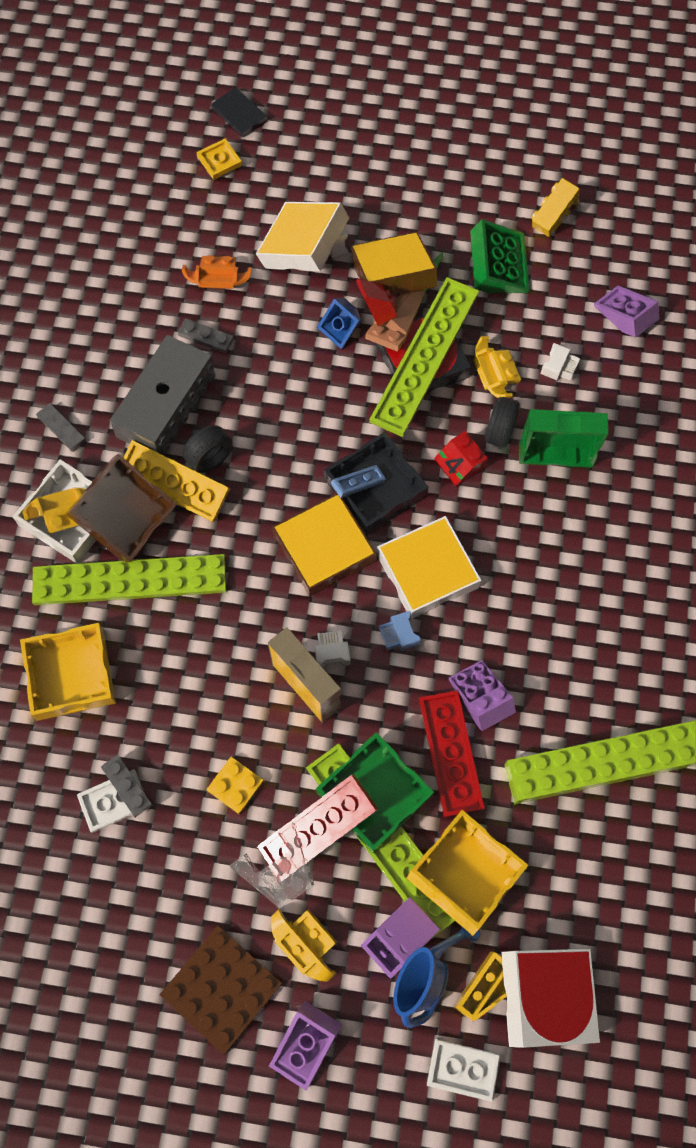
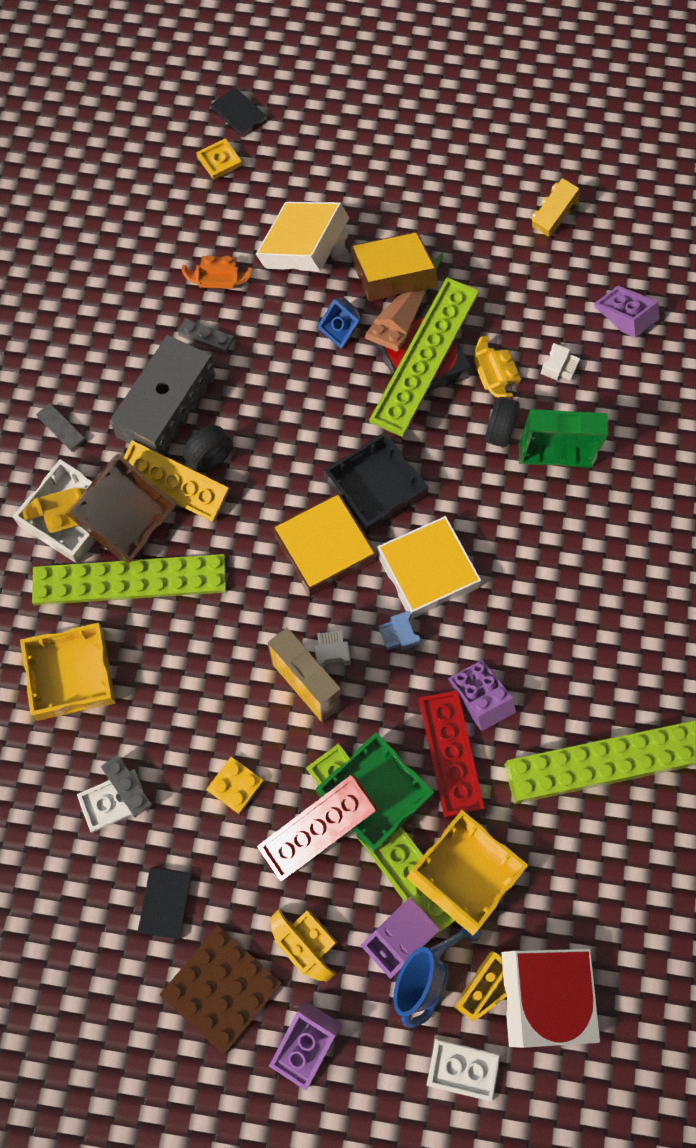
(164, 903): none -> black tile
(284, 877): clear wing -> none
(358, 481): medium blue tile -> none
(378, 300): red slope -> none
(461, 458): red slope -> none
(498, 259): green slope -> none

